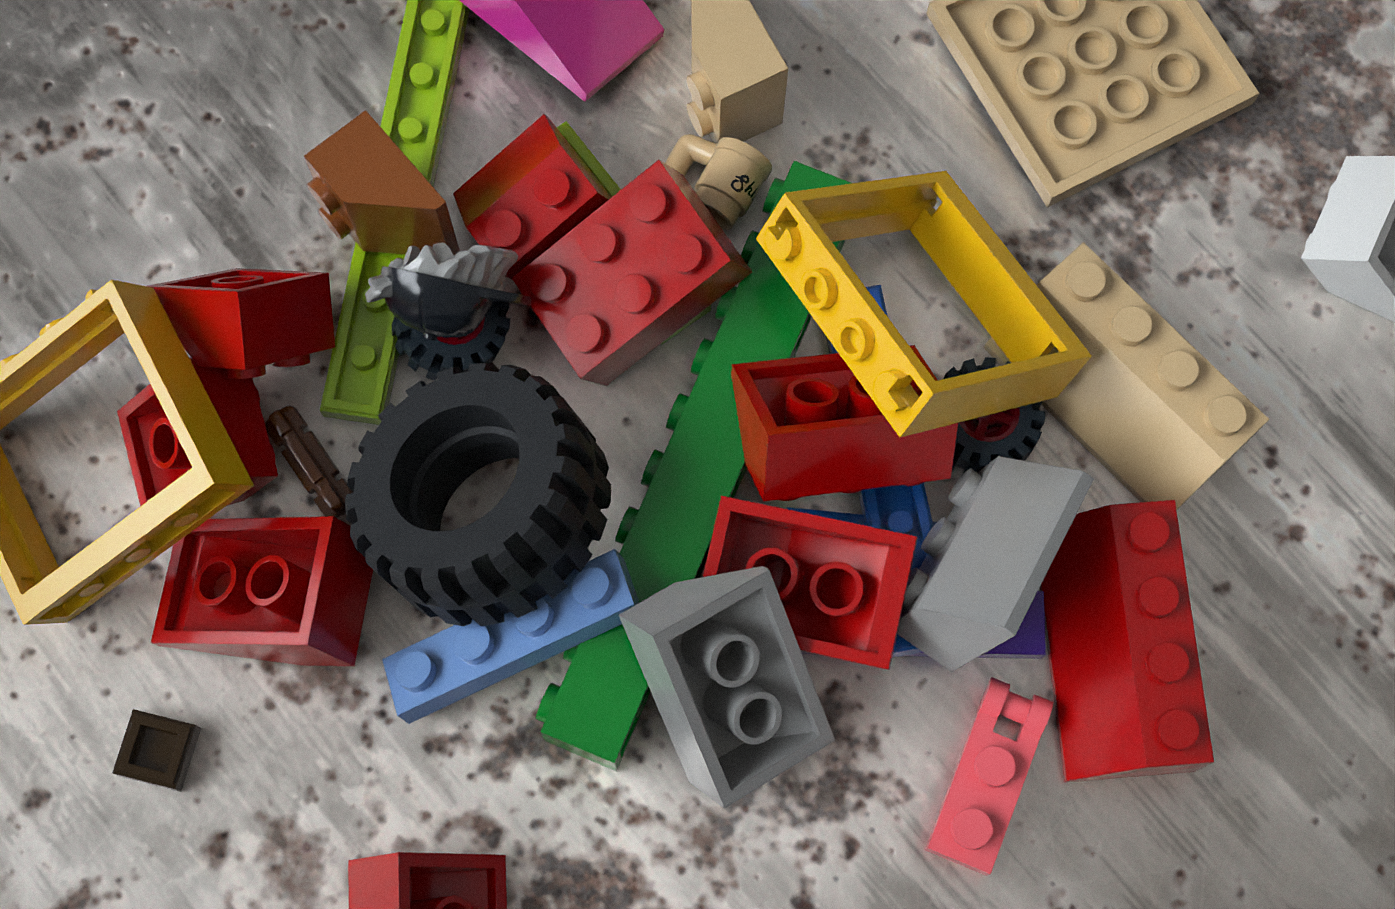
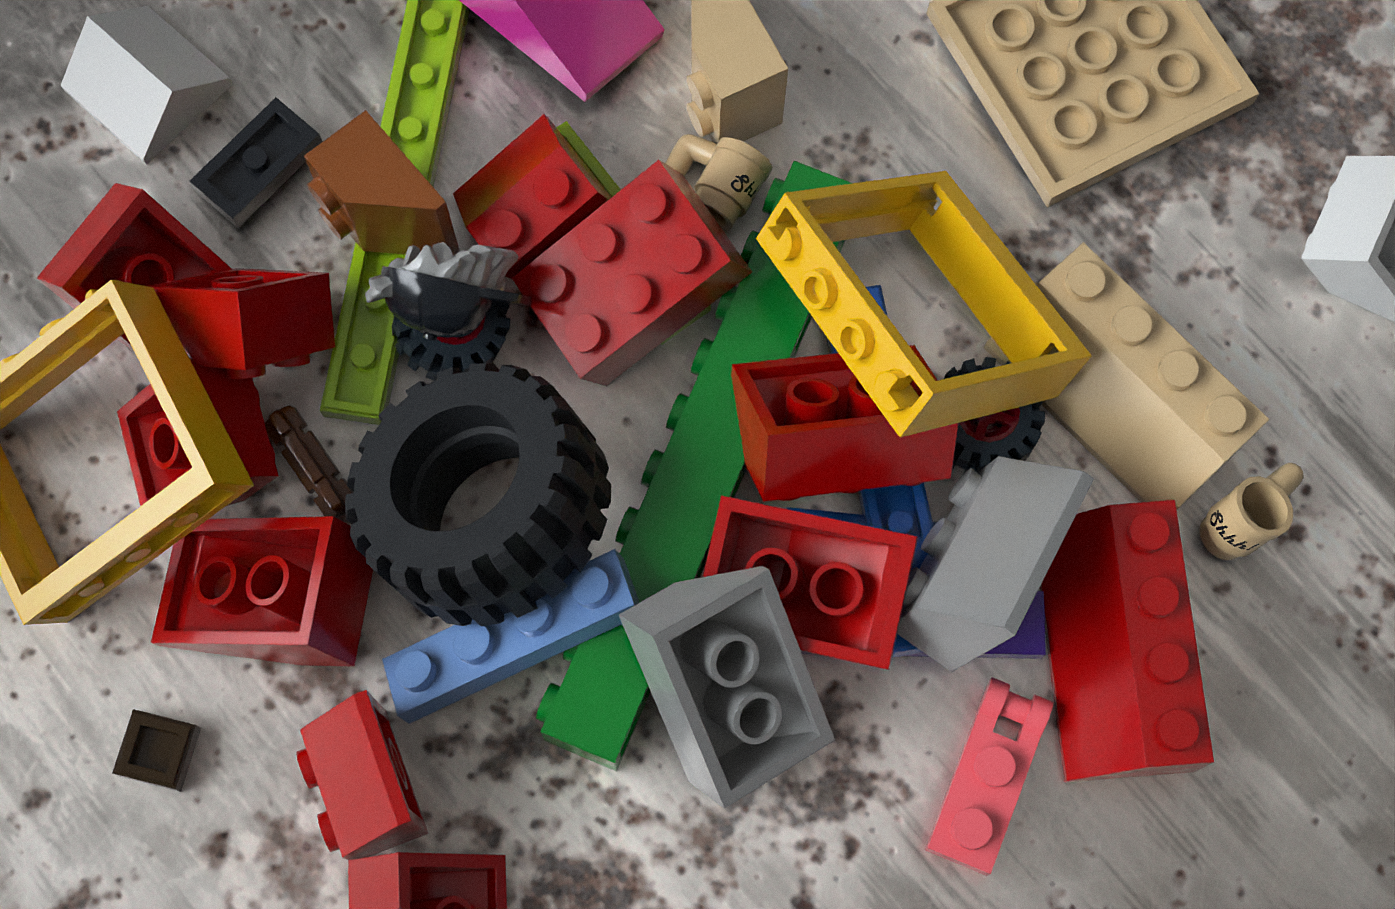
(129, 242): none -> red slope
(141, 78): none -> white slope
(256, 162): none -> black plate
(360, 779): none -> red slope
(1251, 514): none -> tan piece

